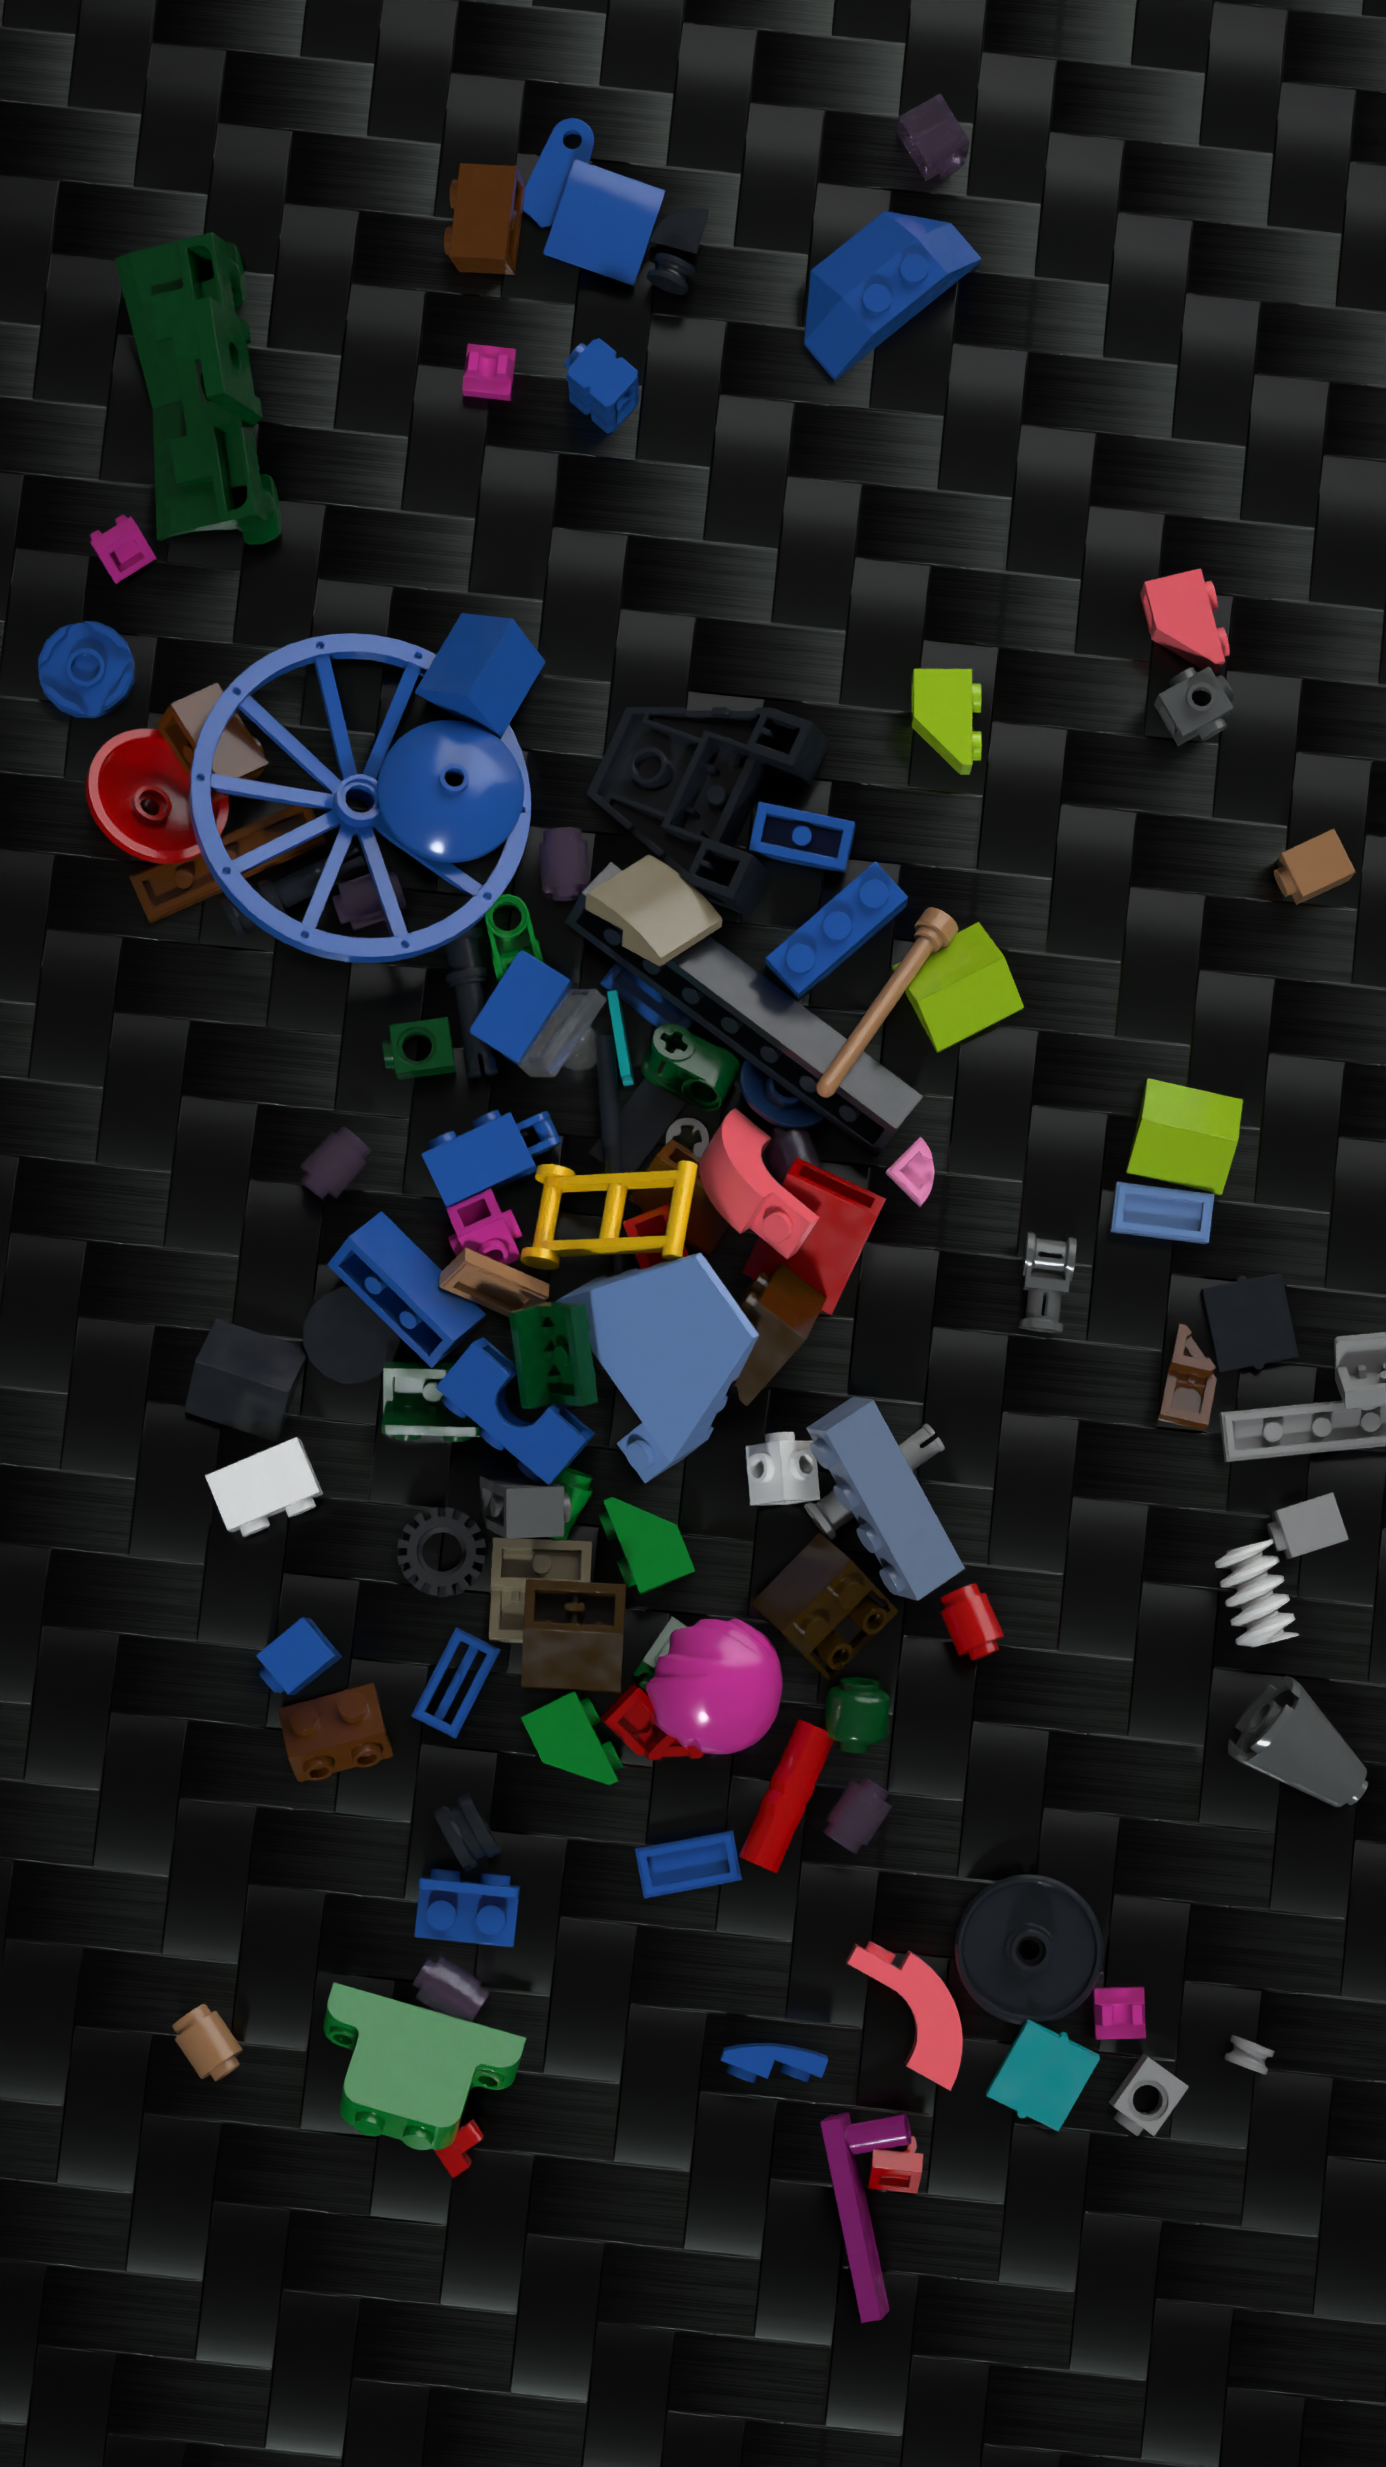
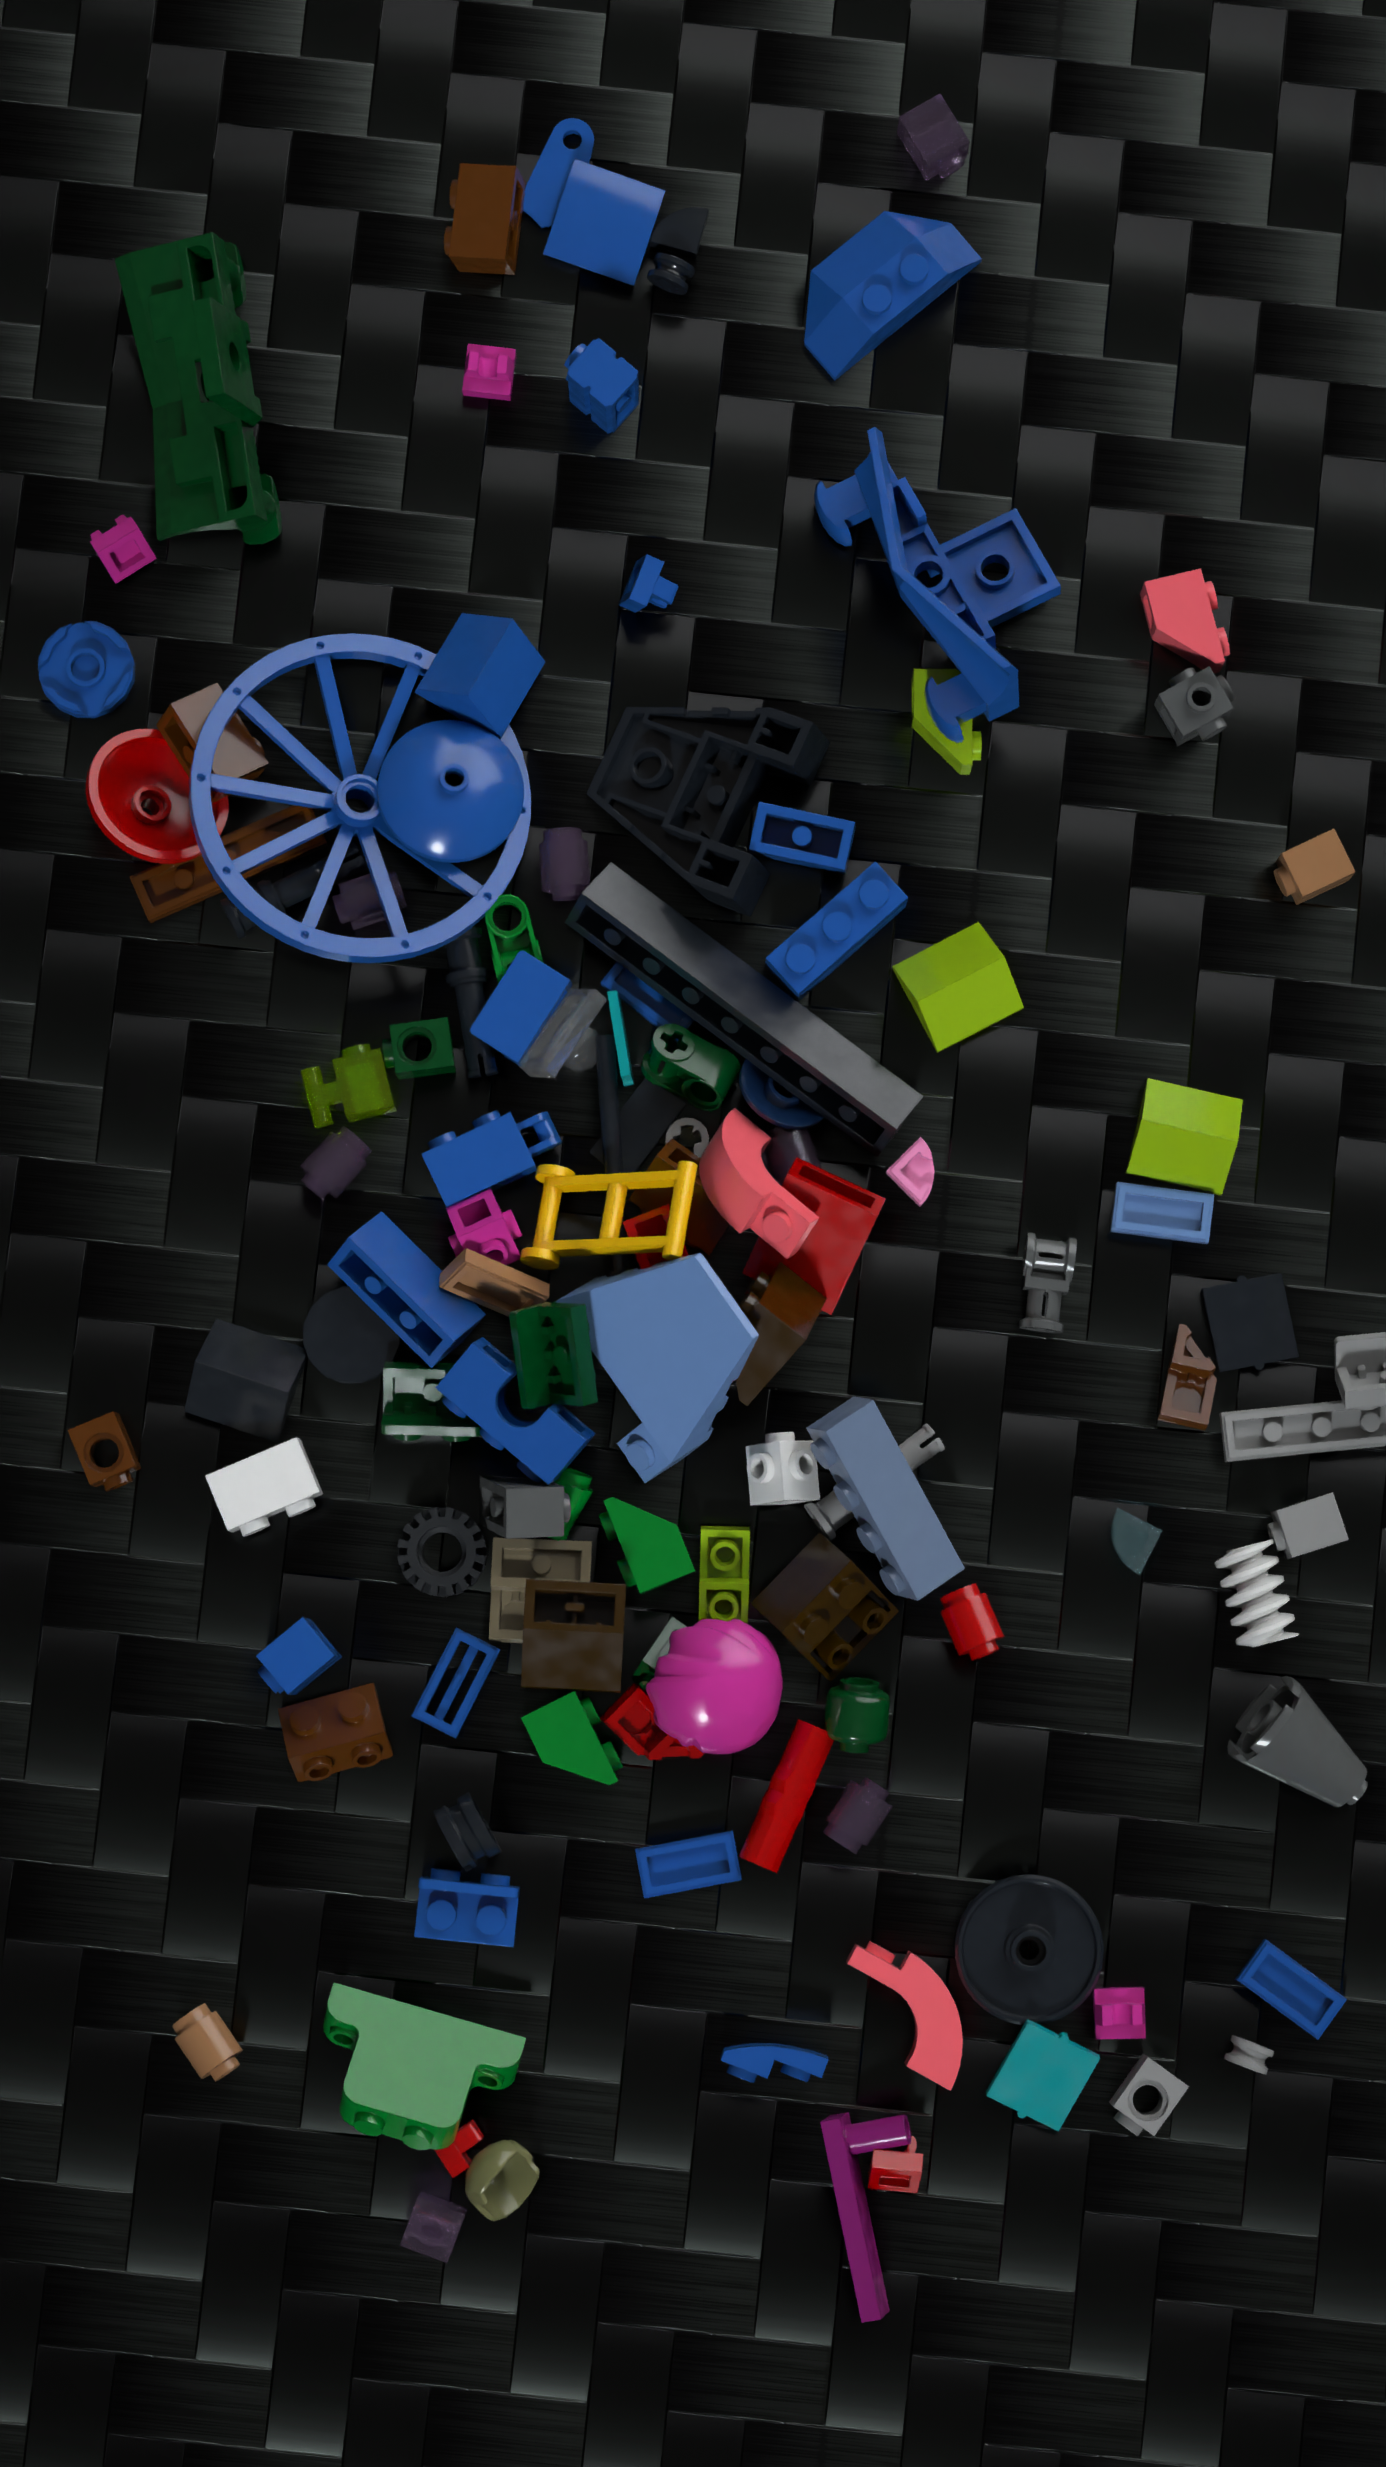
(92, 1433): none -> reddish brown brick
(360, 1086): none -> clear neon green brick
(433, 2227): none -> clear purple brick
(450, 1989): clear purple brick -> none
(500, 2179): none -> olive hair
(647, 586): none -> blue tile
(655, 909): dark tan slope -> none
(724, 1573): none -> lime slope
(933, 931): medium nougat piece -> none
(964, 603): none -> blue piece
(1133, 1539): none -> clear light blue tile
(1291, 1989): none -> blue tile

